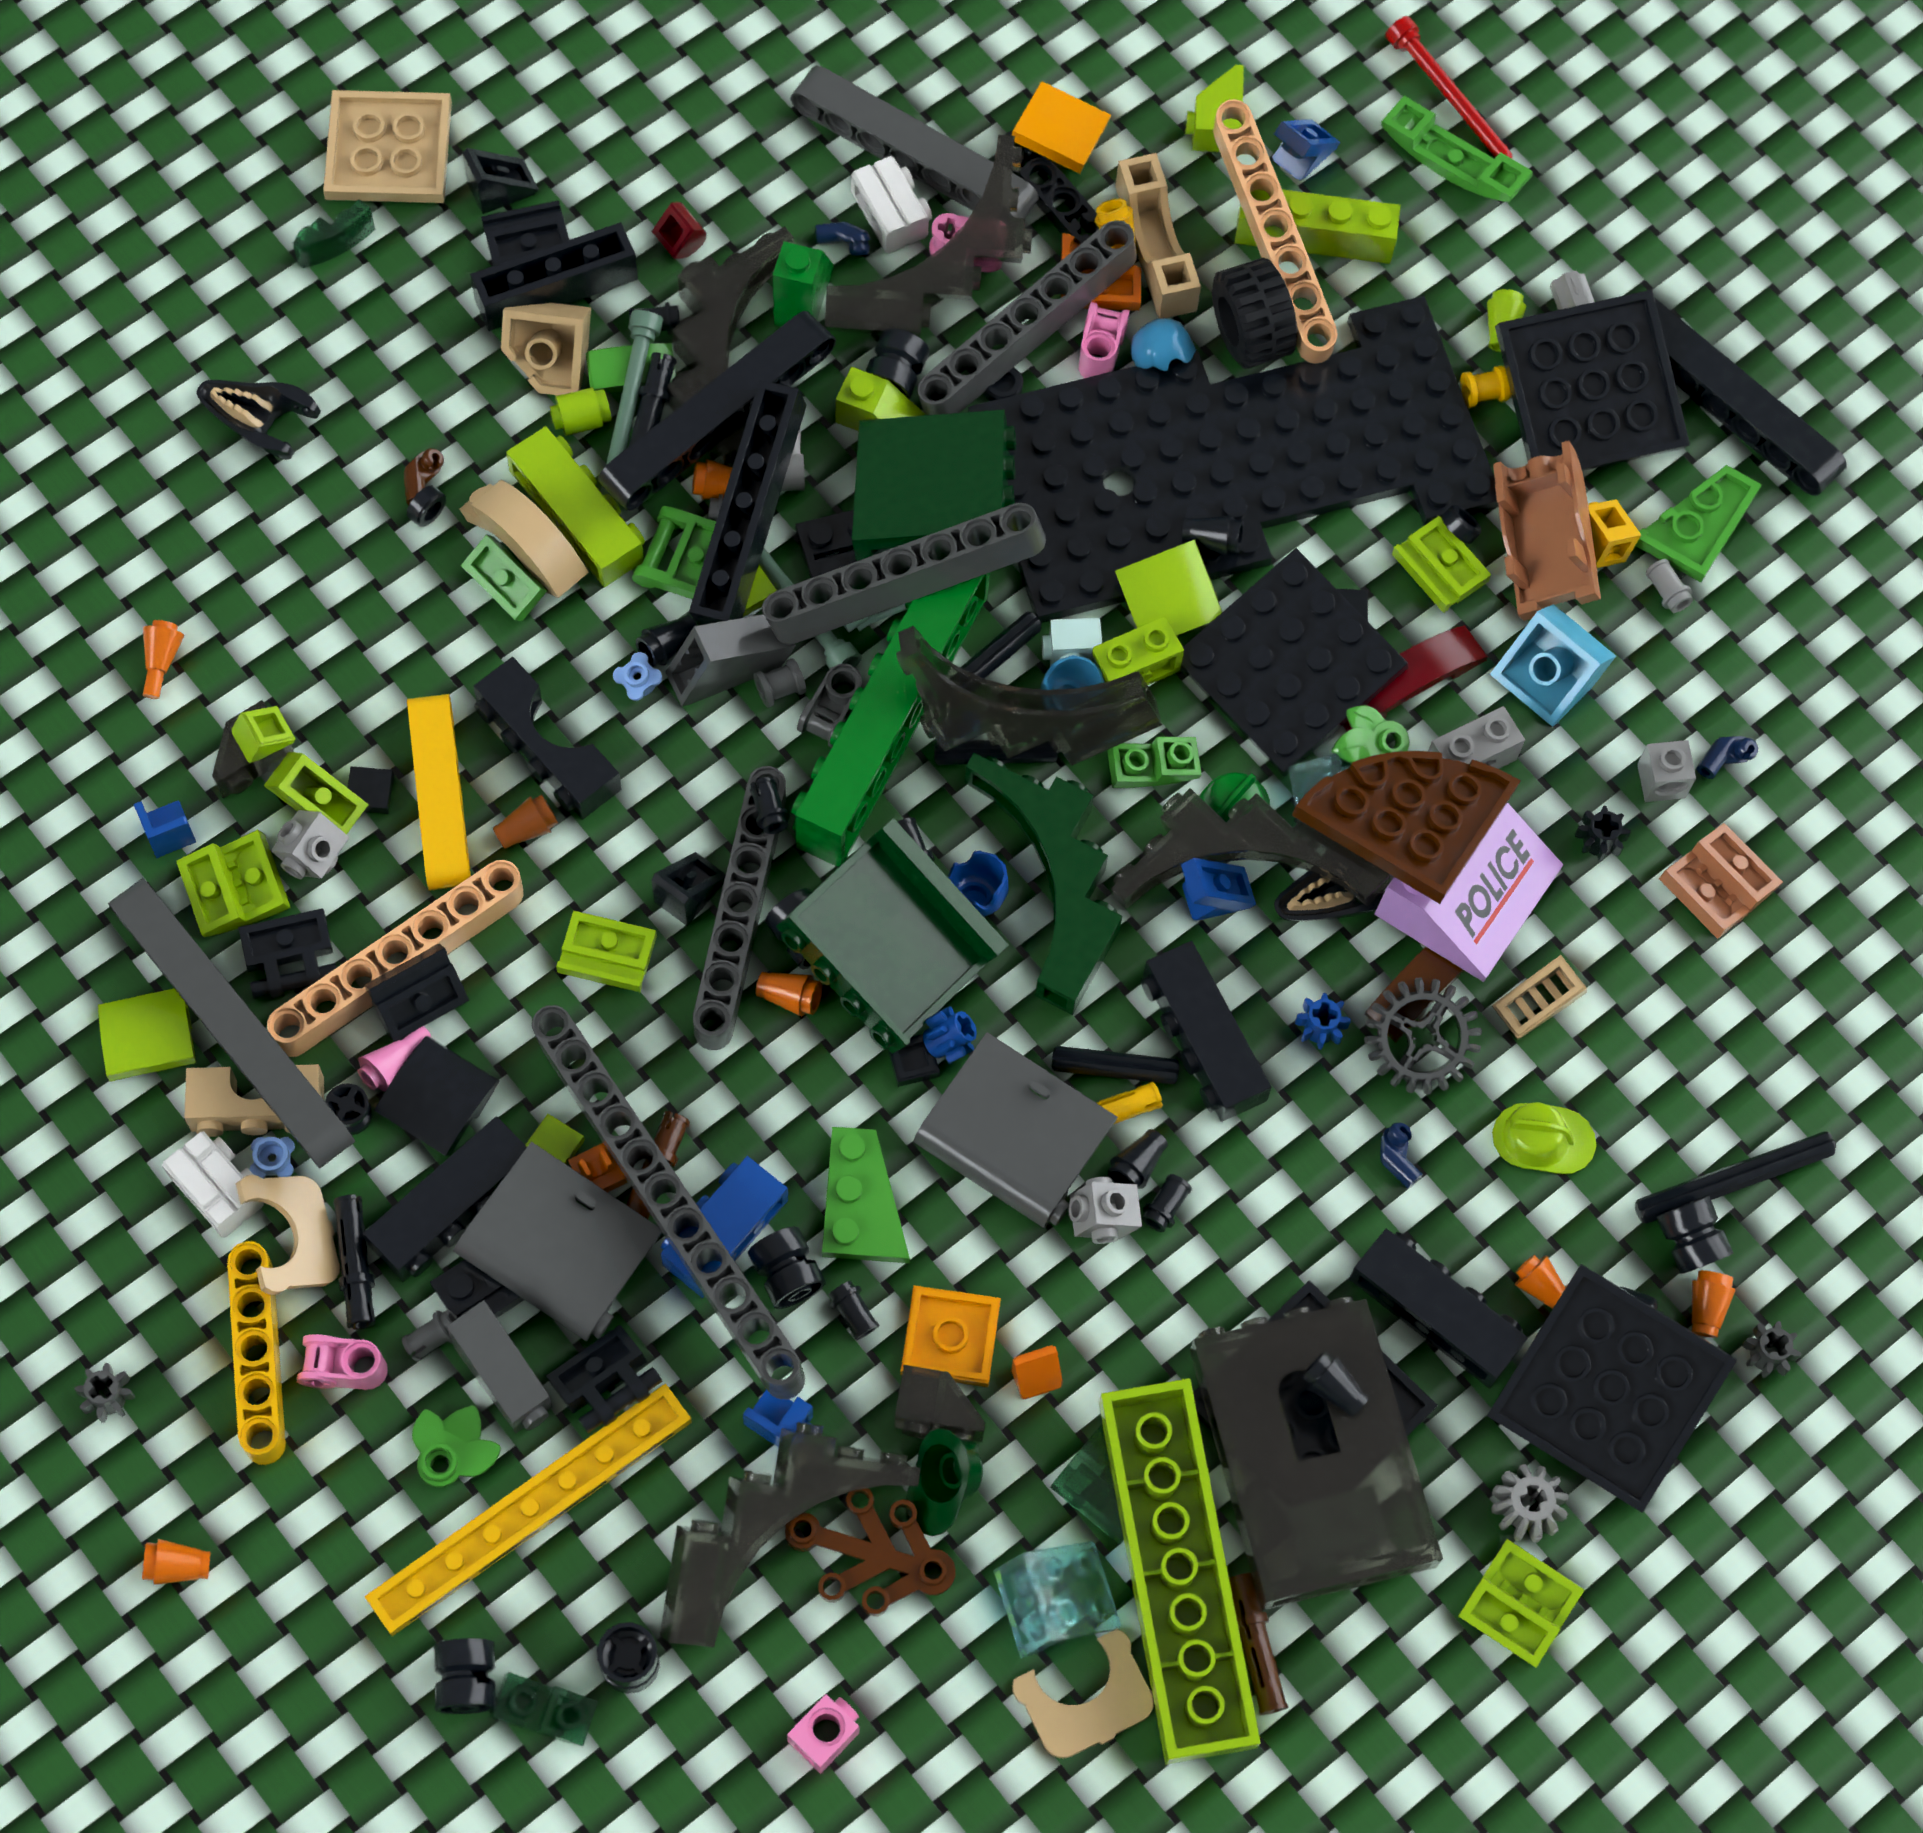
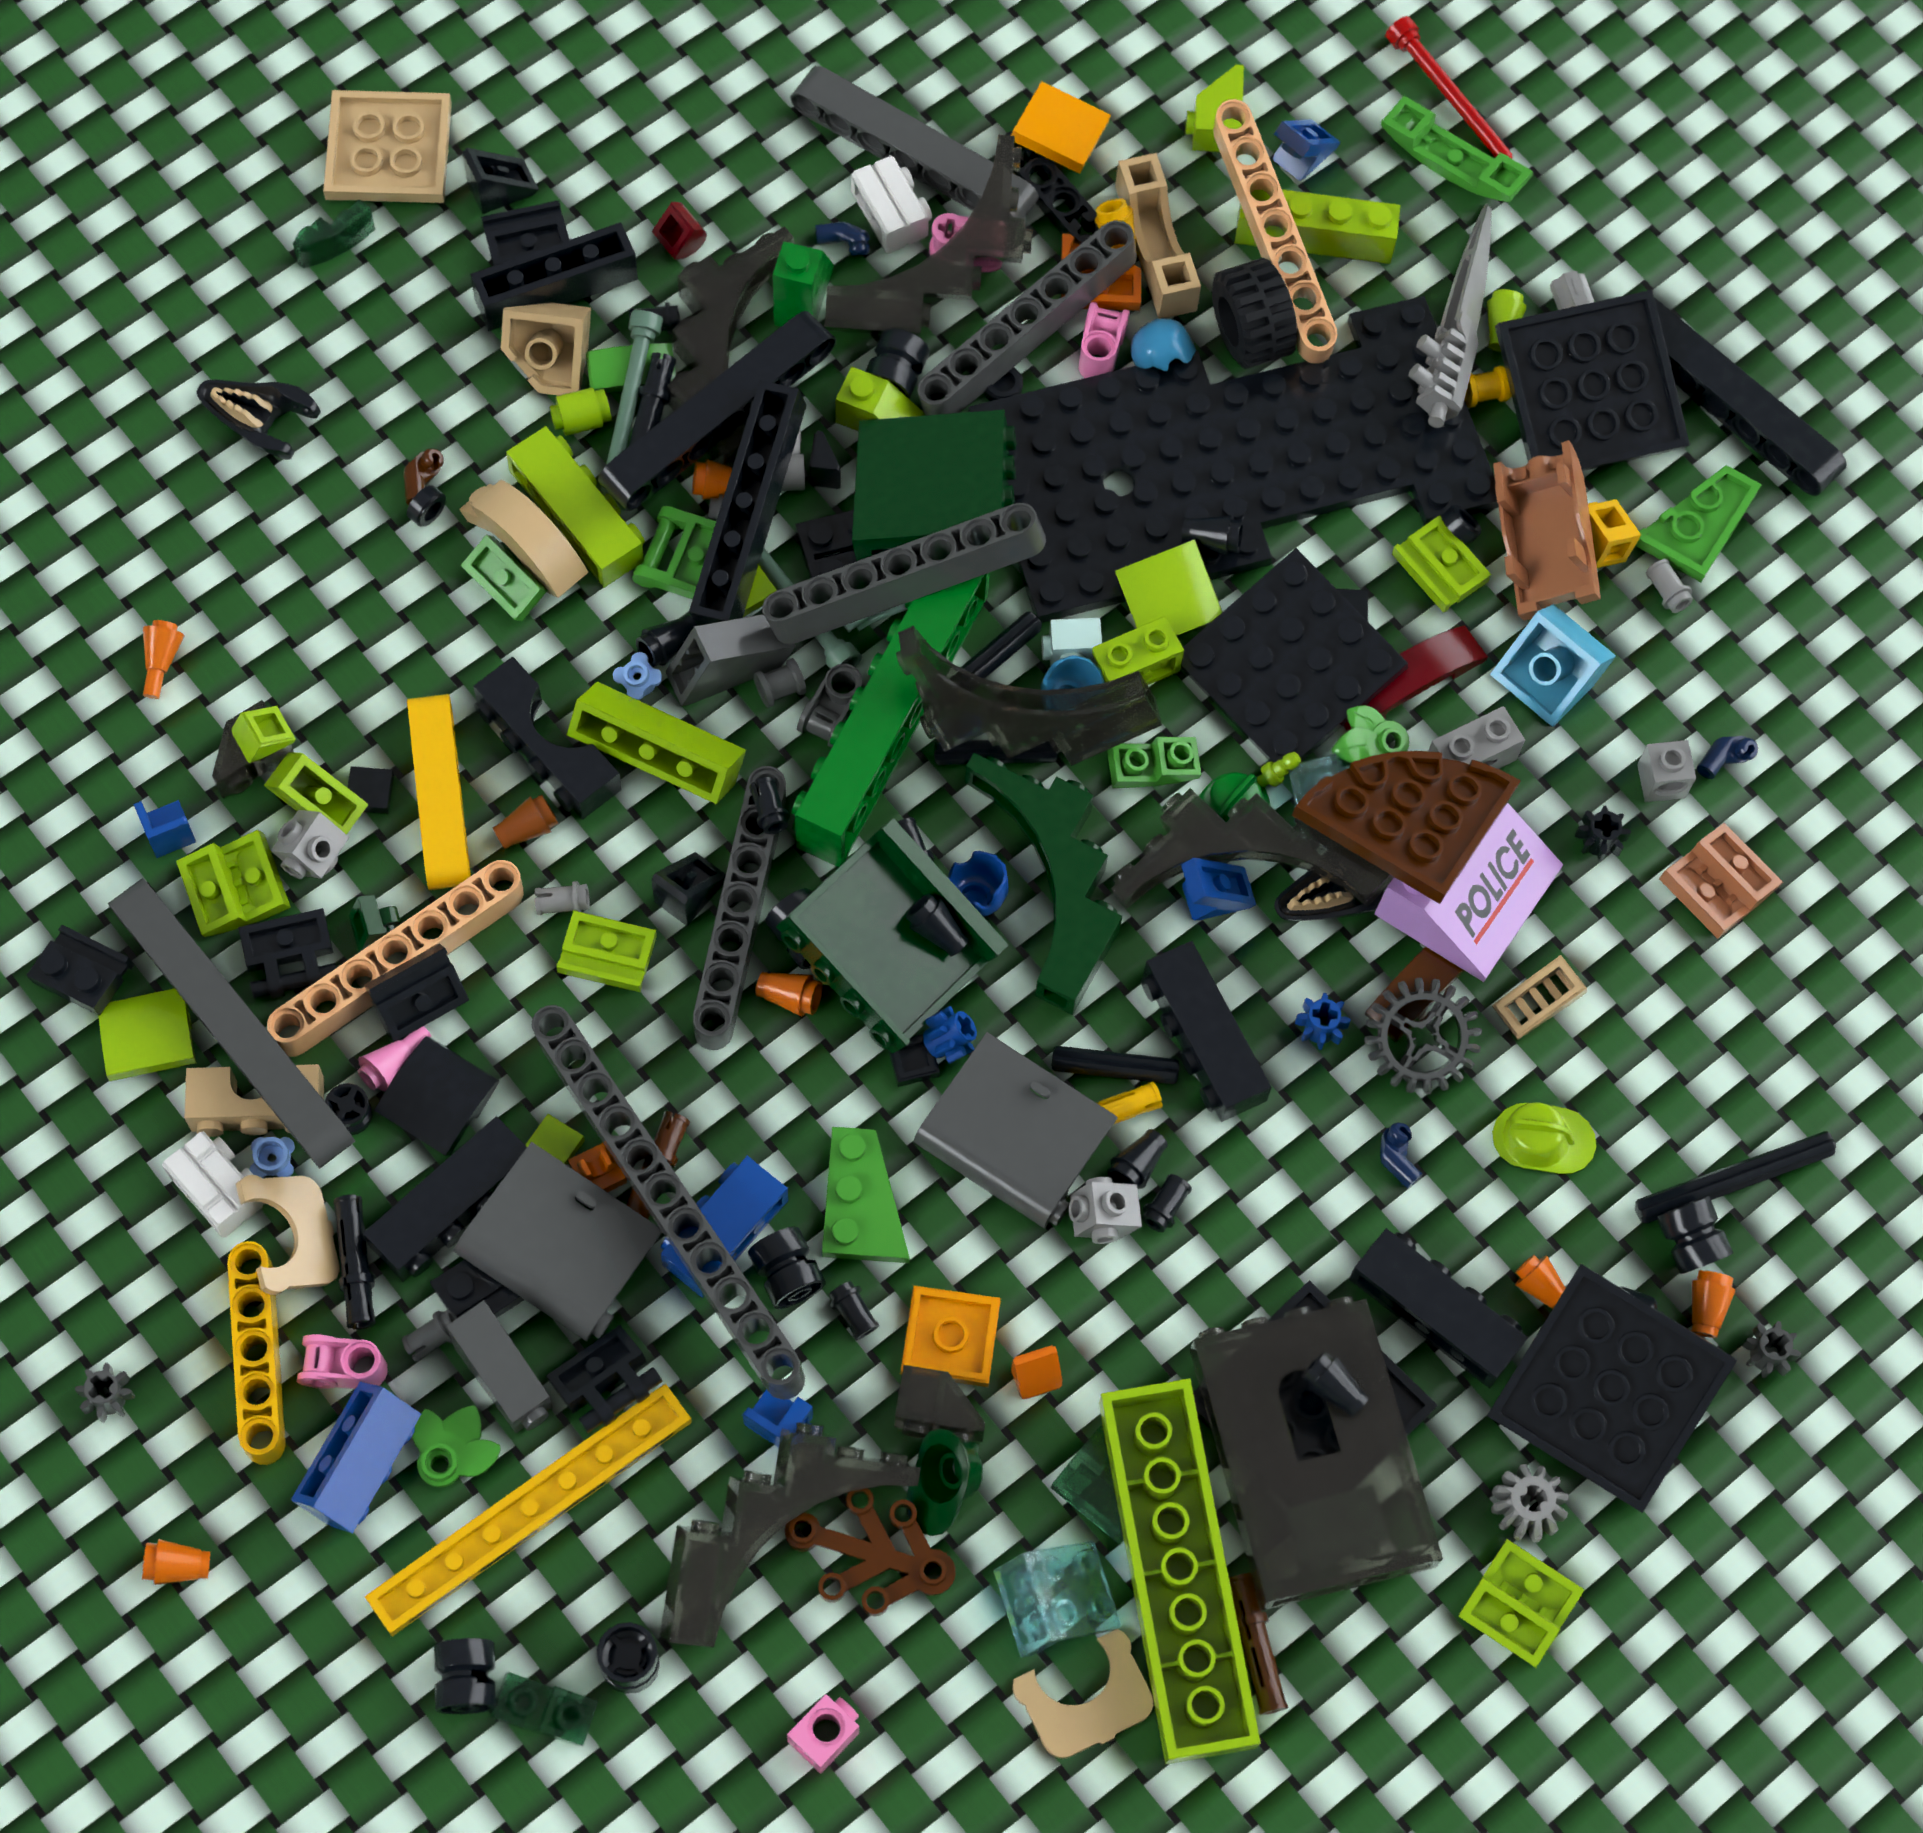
(80, 970): none -> black plate
(356, 1457): none -> brick
(370, 922): none -> dark green tile
(562, 899): none -> light grey pin
(656, 742): none -> lime brick
(823, 466): none -> black slope
(935, 923): none -> black cone
(1274, 773): none -> lime piece
(1455, 342): none -> light grey piece

